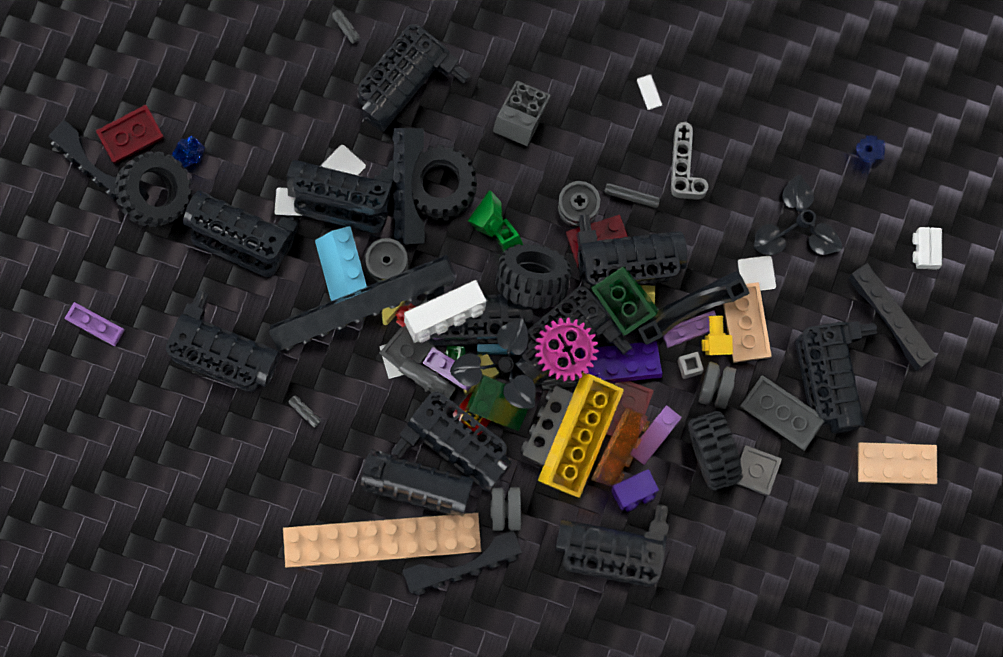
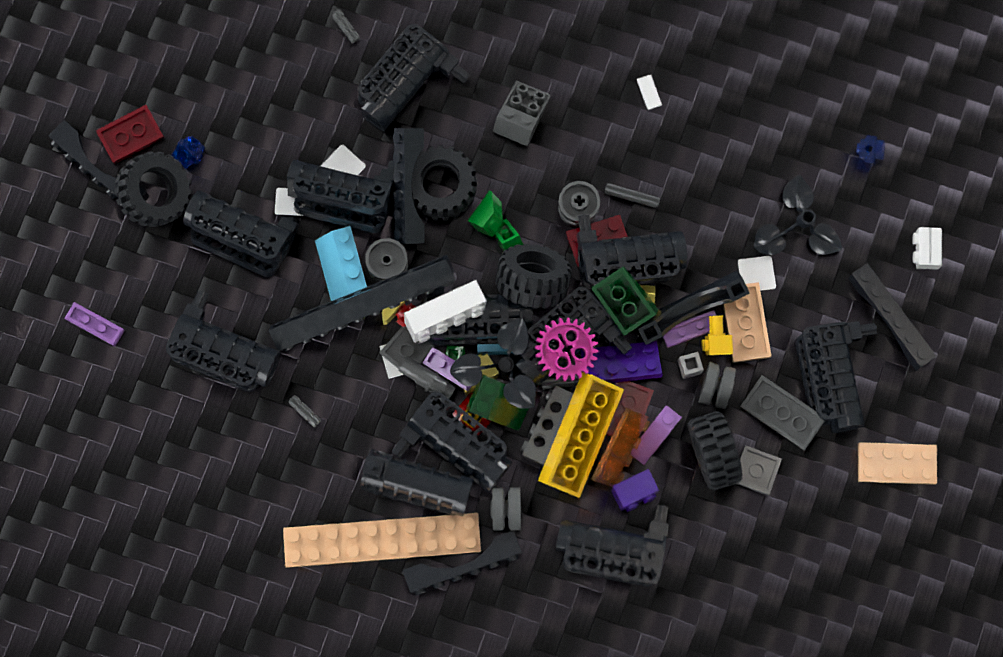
(685, 161): light grey beam -> none

